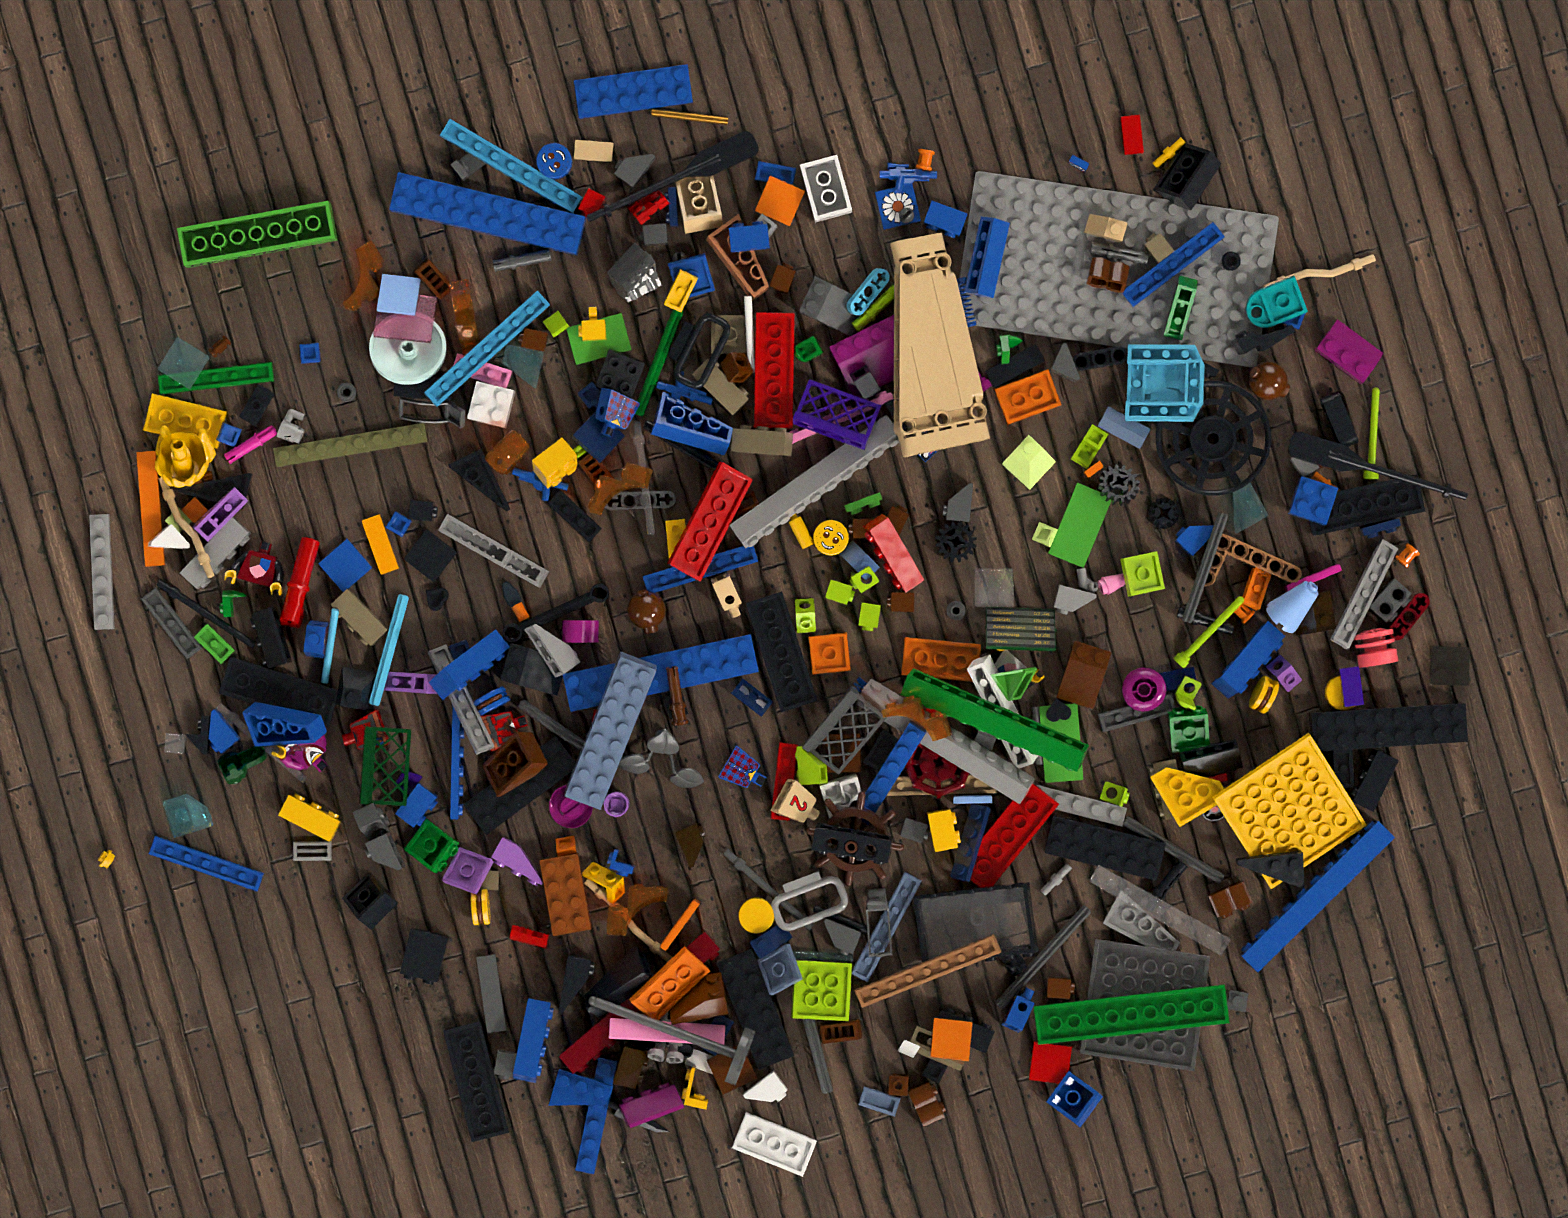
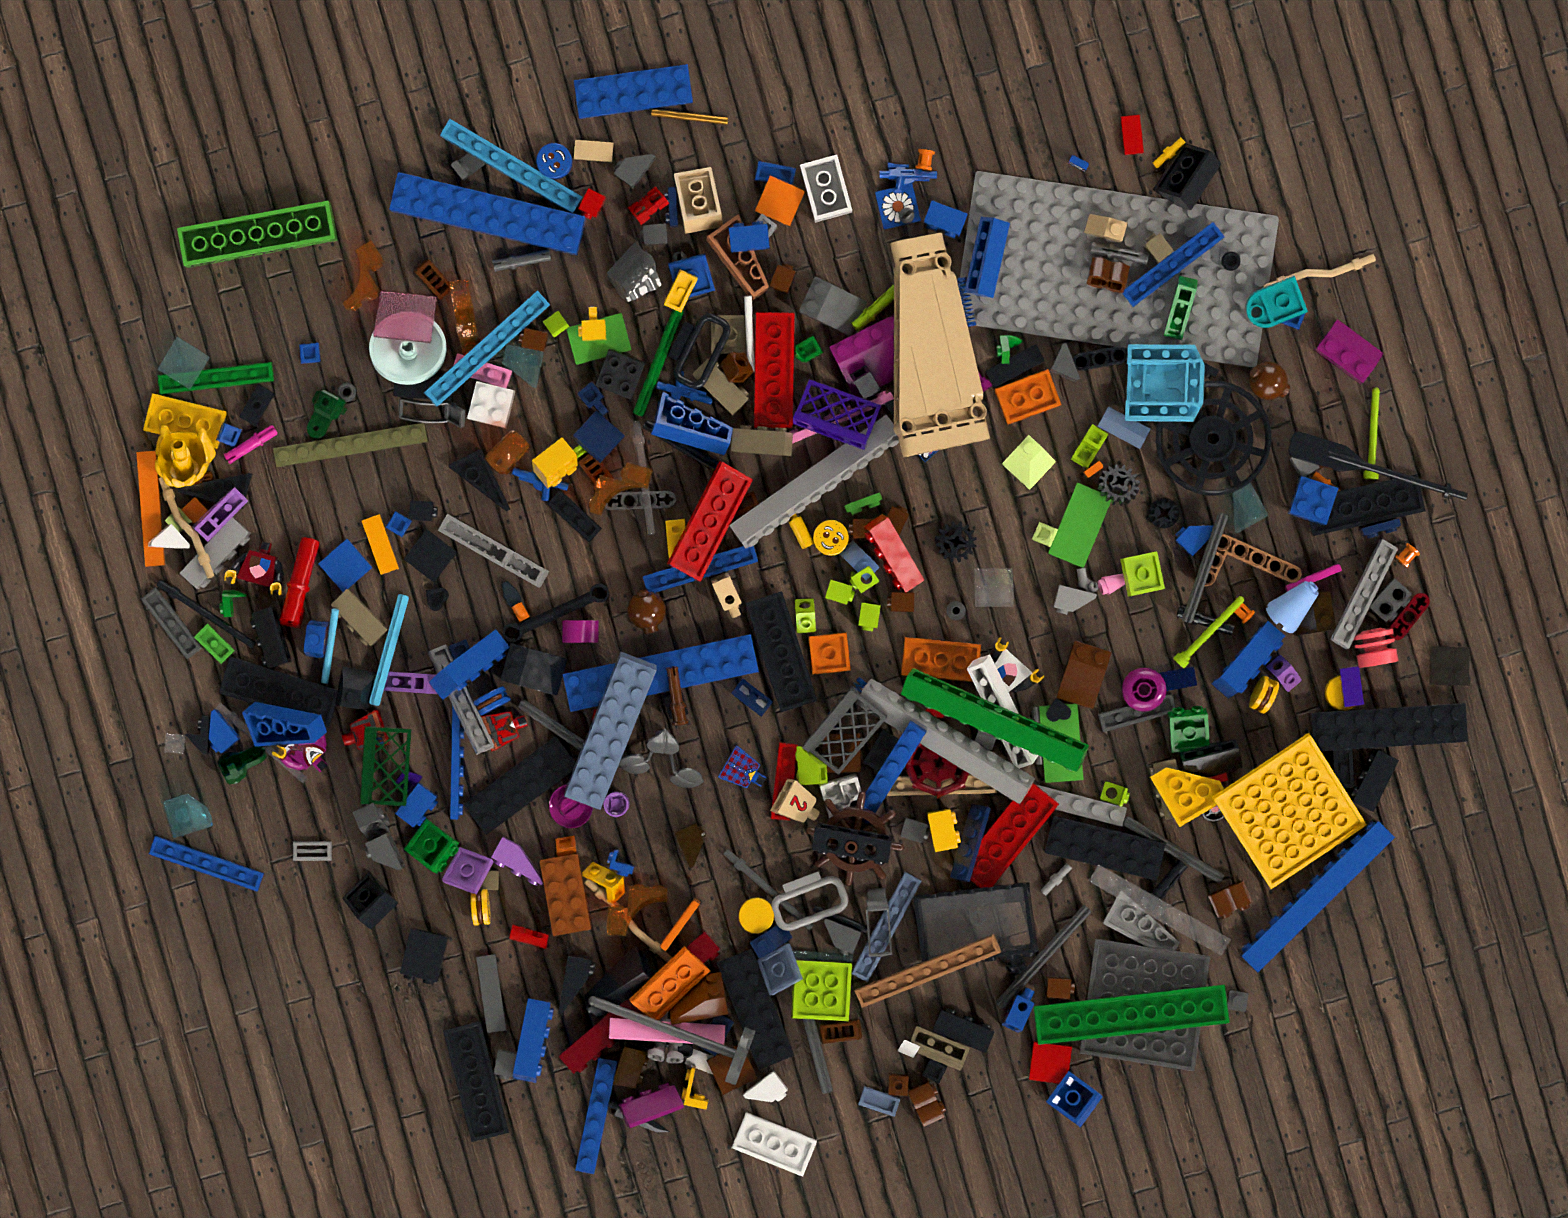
(101, 571): light grey plate -> none
(106, 858): yellow plate -> none
(219, 346): reddish brown piece -> none
(290, 431): light grey piece -> none
(310, 816): yellow brick -> none
(326, 408): none -> dark green piece
(398, 294): light blue tile -> none
(514, 763): reddish brown slope -> none
(556, 653): light grey slope -> none
(579, 1090): blue wing -> none
(615, 410): blue torso -> none
(706, 163): black piece -> none
(872, 277): medium azure beam -> none
(936, 725): clear orange arch -> none
(951, 1039): orange tile -> none
(959, 505): dark grey slope -> none
(966, 799): light blue tile -> none
(1014, 682): bright green slope -> none
(1020, 629): piece -> none
(1184, 698): lime bracket -> none
(1247, 341): black slope -> none
(1256, 588): orange plate -> none
(1281, 866): black wing -> none
(1339, 419): black beam -> none

